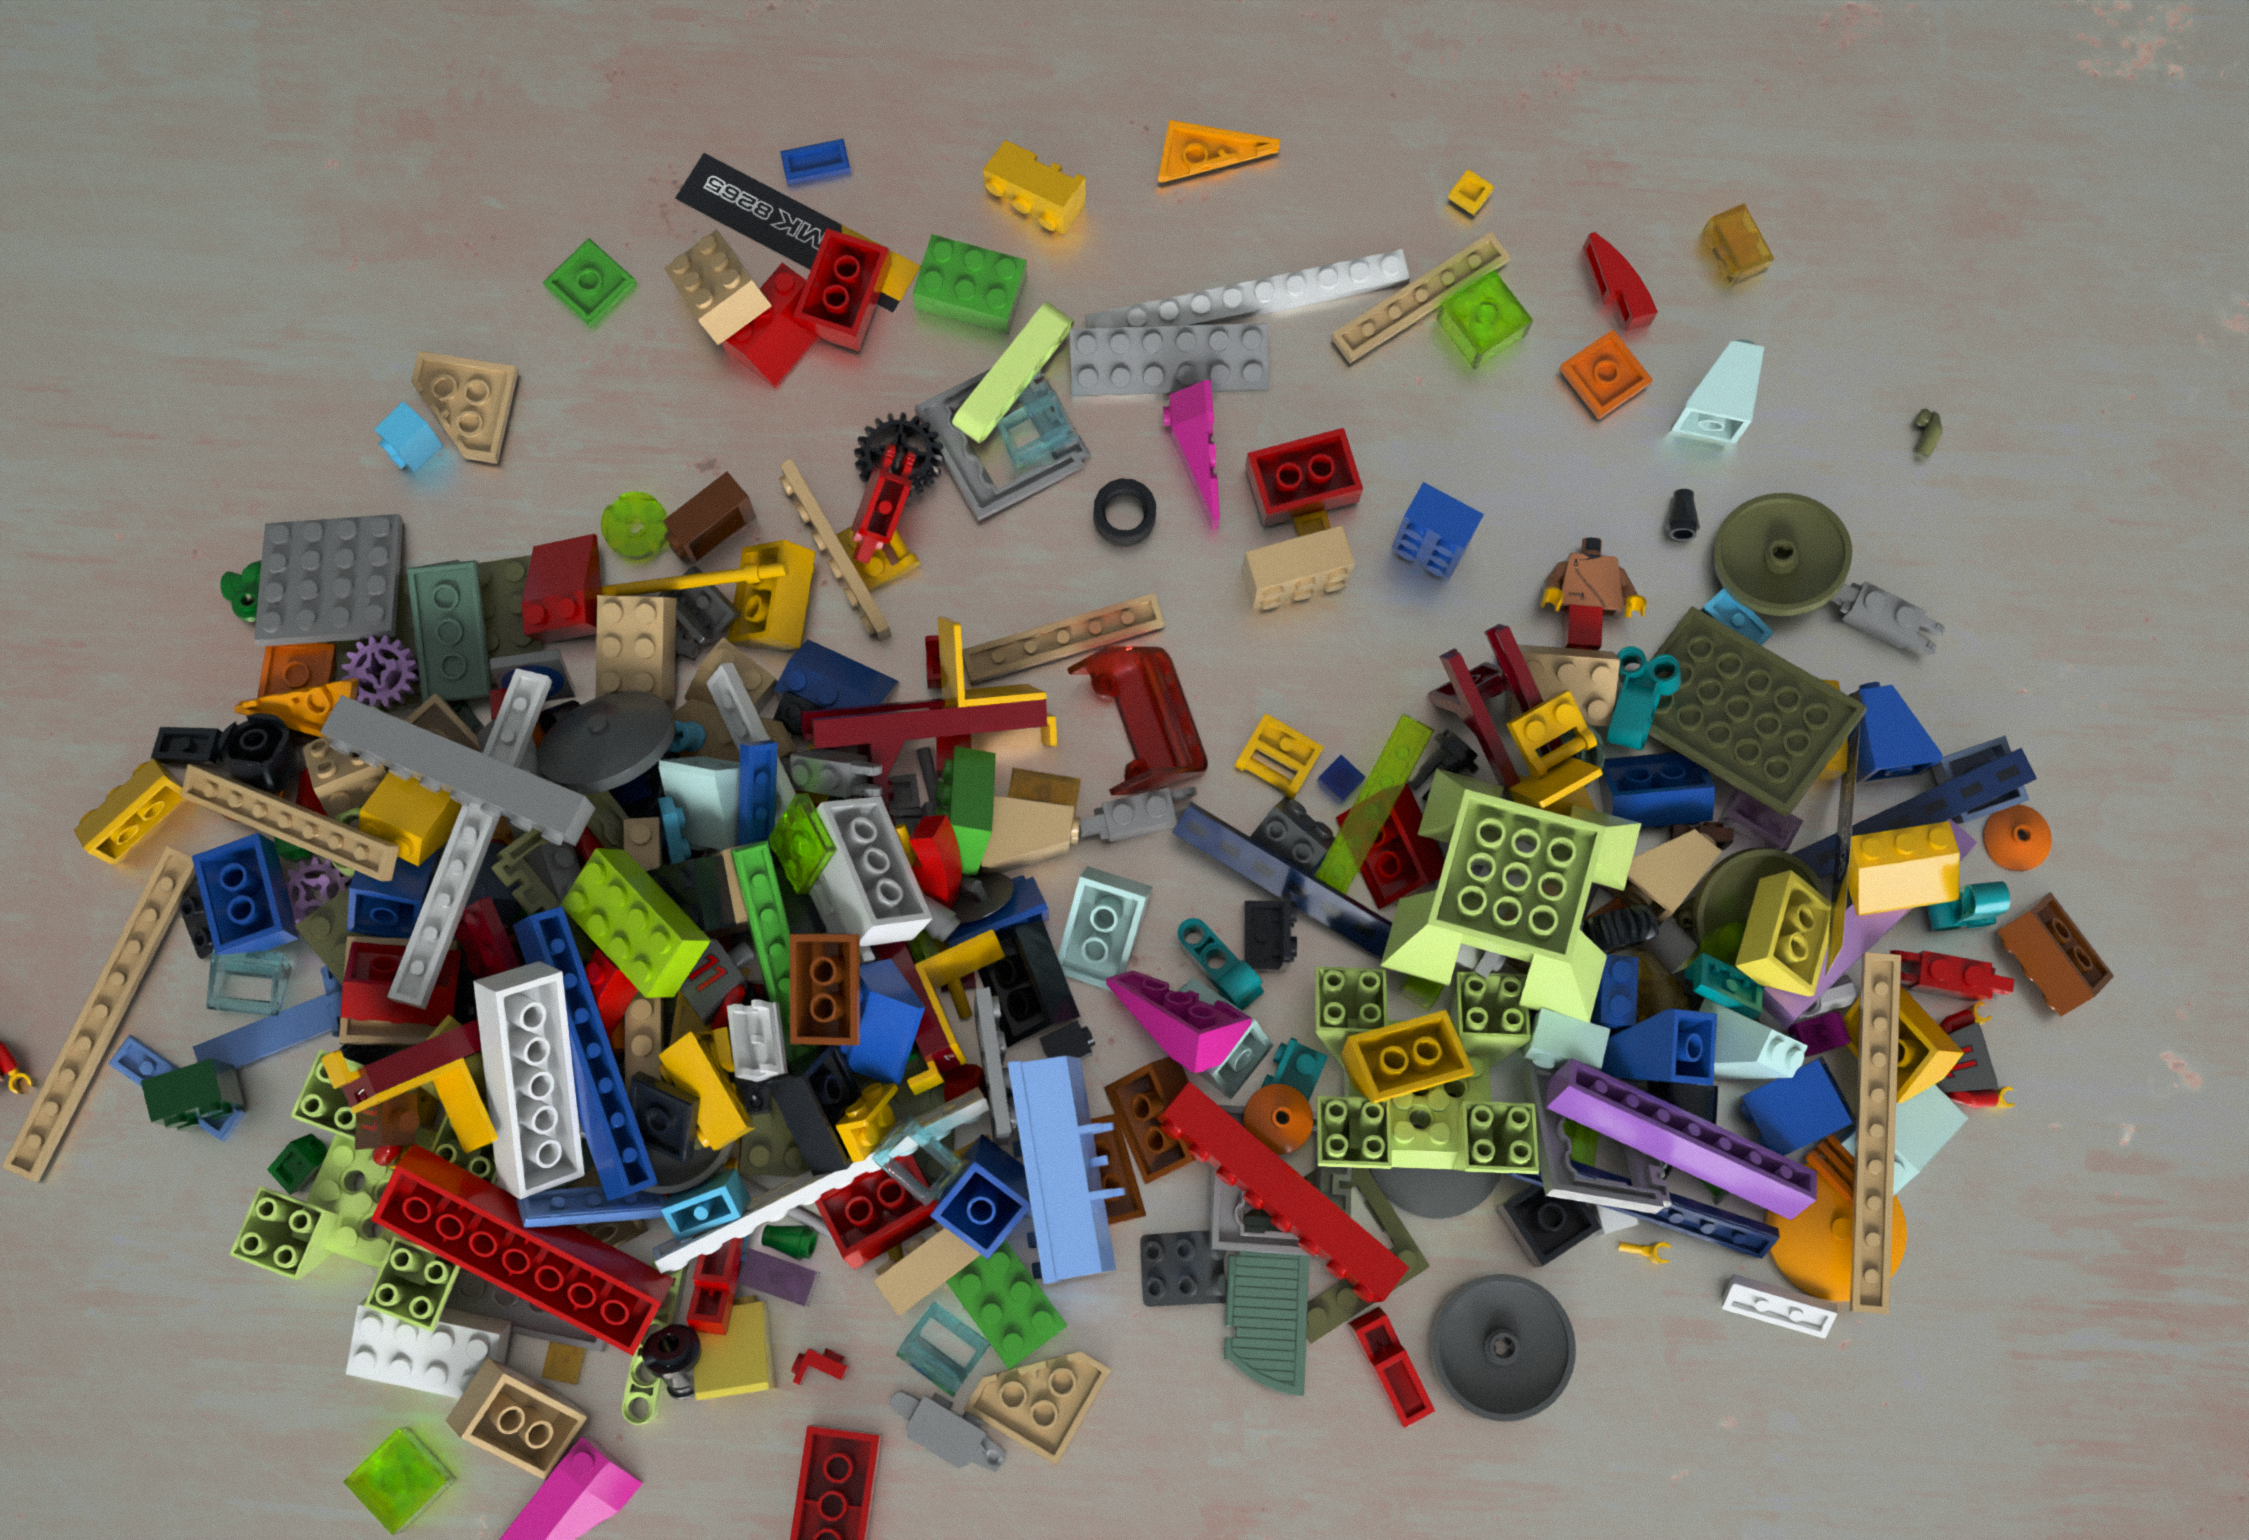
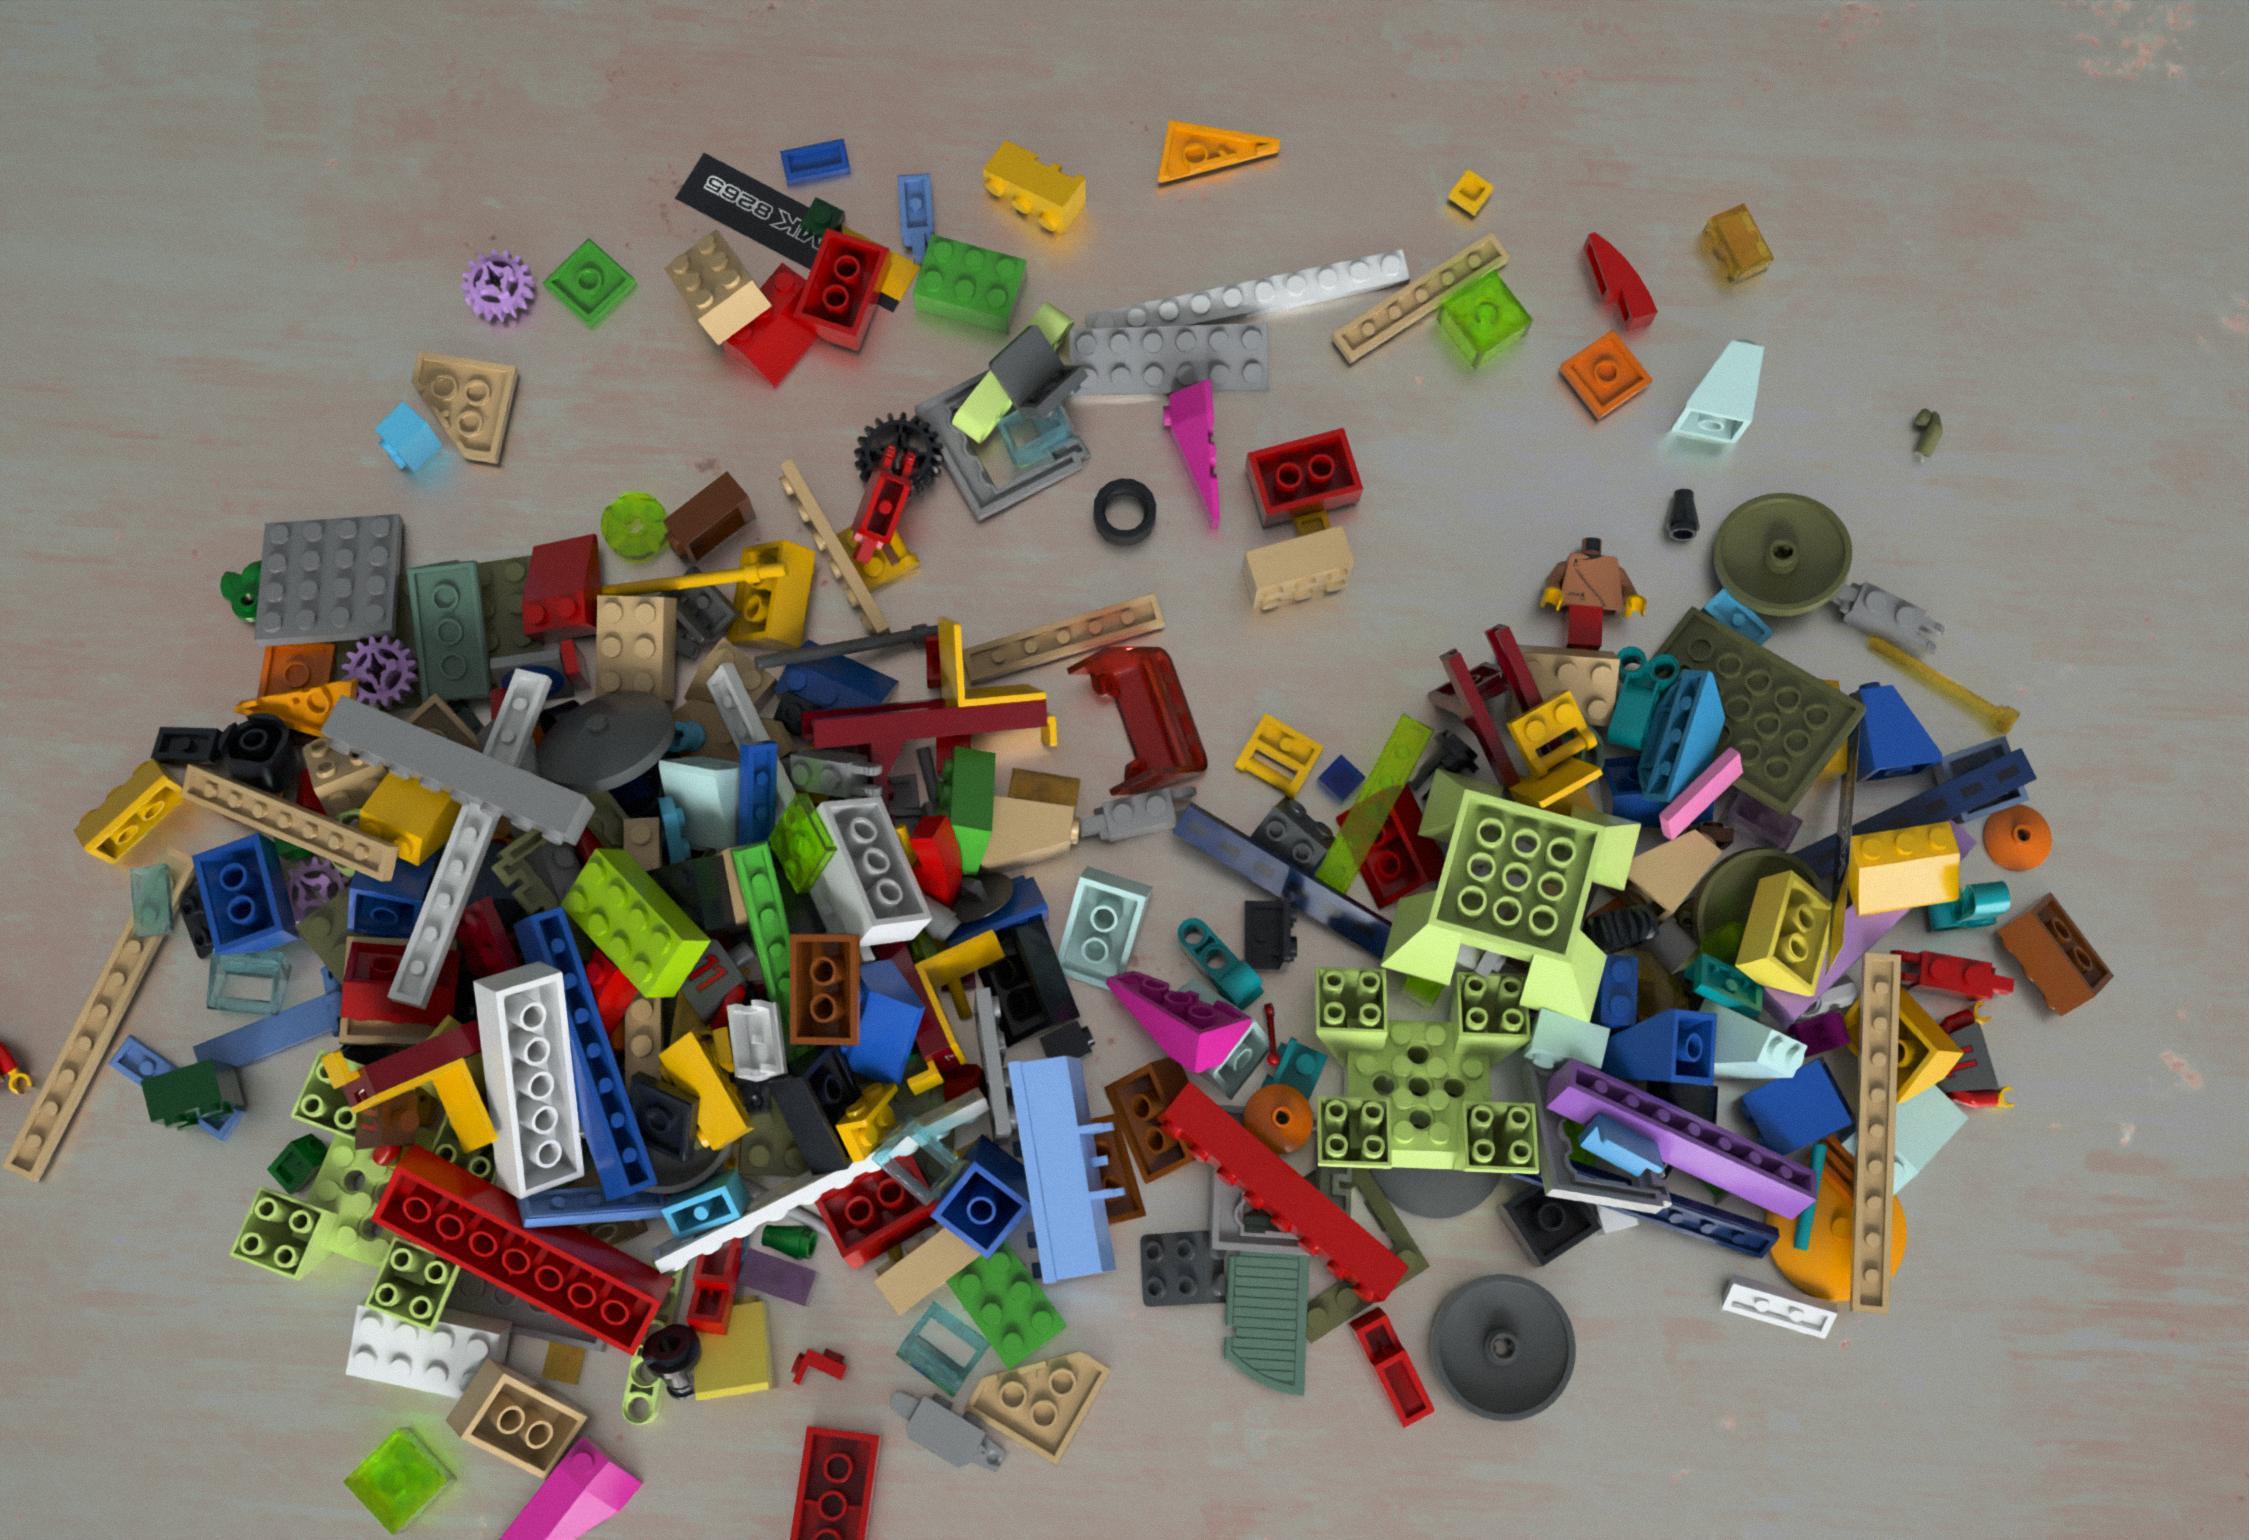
(152, 901): none -> clear light blue tile
(509, 273): none -> lavender gear
(575, 665): none -> red tile
(821, 216): none -> dark green plate
(914, 635): none -> dark grey bar
(916, 213): none -> medium blue hinge
(1035, 374): none -> dark grey bracket
(1273, 1057): none -> red hinge
(1405, 1057): yellow slope -> none
(1436, 530): blue brick -> none
(1621, 1146): none -> dark azure panel
(1647, 1250): yellow hand -> none
(1681, 736): none -> dark azure wedge
(1700, 793): none -> bright pink tile
(1806, 1216): none -> teal bar
(2000, 716): none -> clear yellow piece

